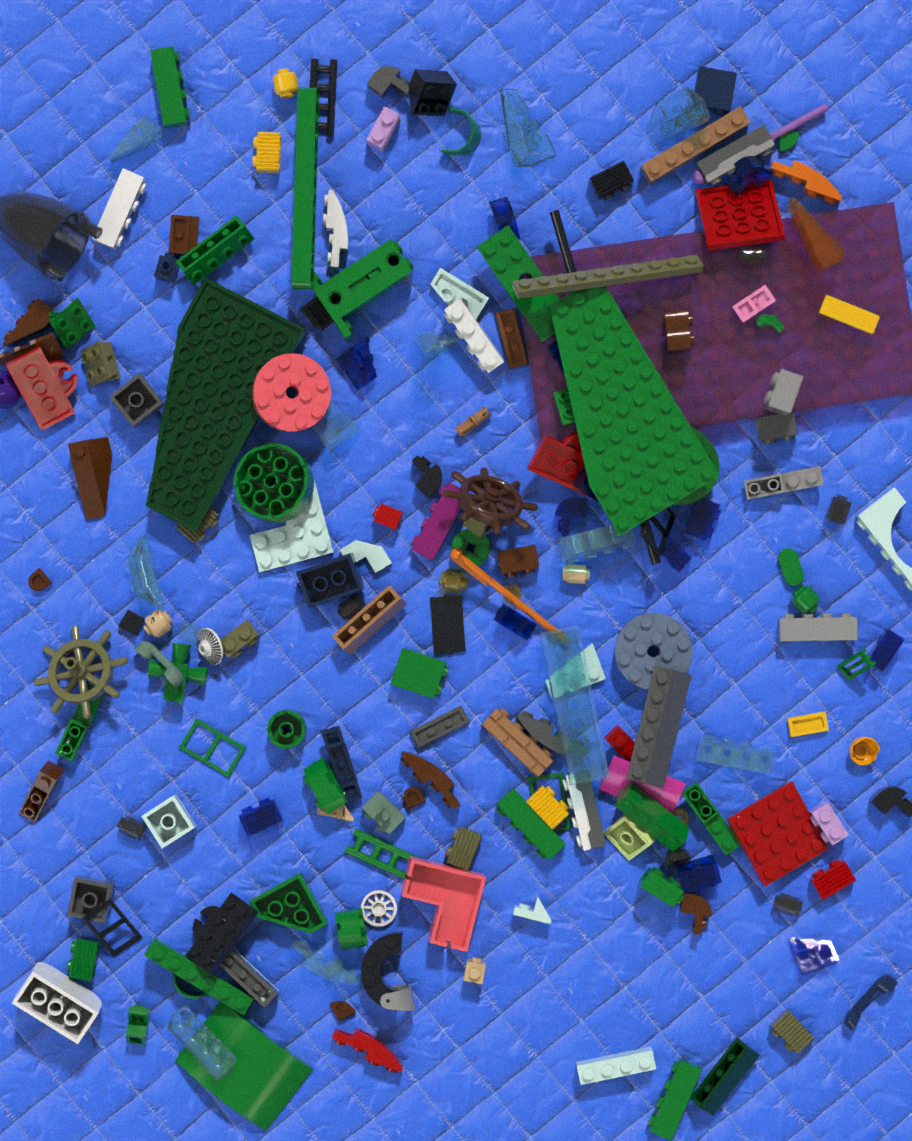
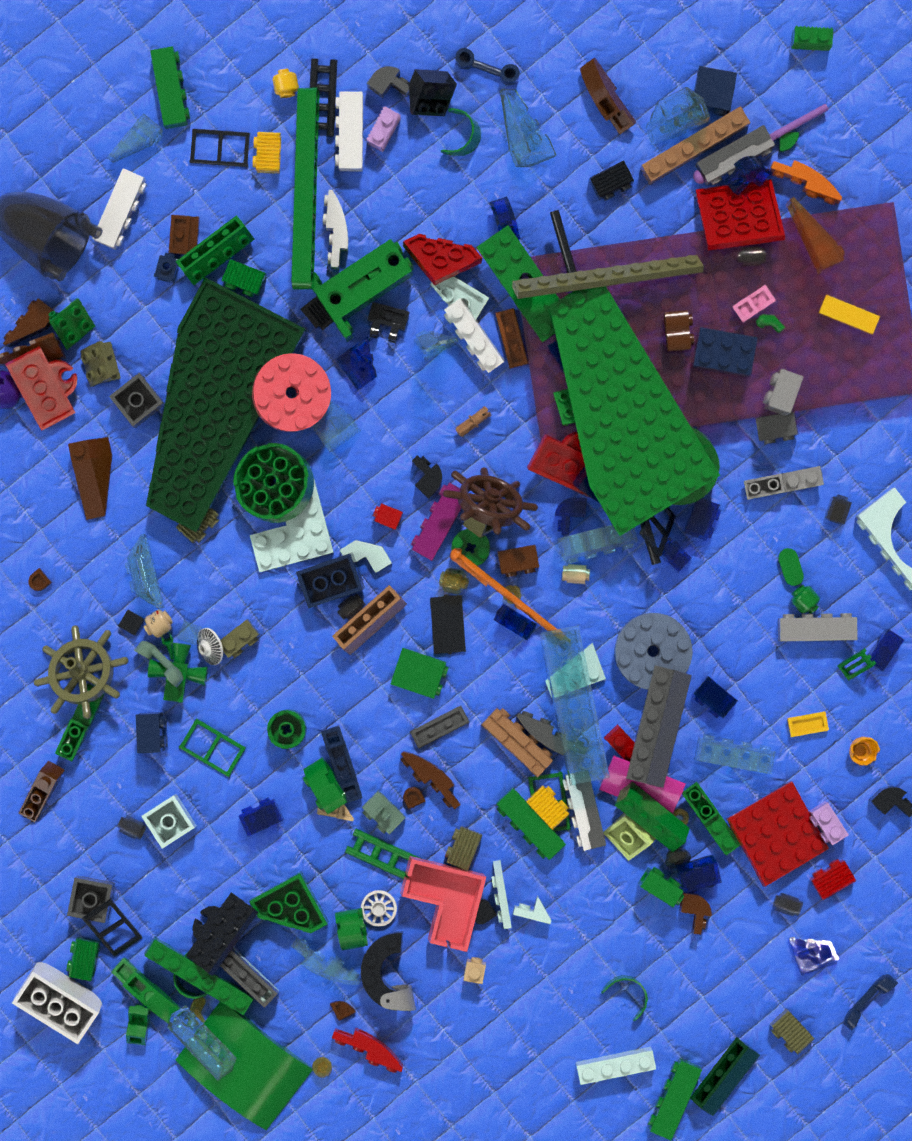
(144, 990): none -> green slope
(151, 732): none -> dark blue brick
(168, 642): none -> green hand
(197, 1006): none -> clear yellow arm
(220, 141): none -> black window
(244, 278): none -> green brick
(322, 1067): none -> clear yellow tile
(350, 131): none -> white brick
(389, 317): none -> black plate
(440, 257): none -> red plate
(485, 912): none -> black tile
(500, 897): none -> light aqua wing
(508, 74): none -> dark blue piece
(604, 96): none -> reddish brown slope
(630, 978): none -> piece
(714, 697): none -> clear blue brick
(724, 352): none -> dark blue brick
(812, 38): none -> green brick

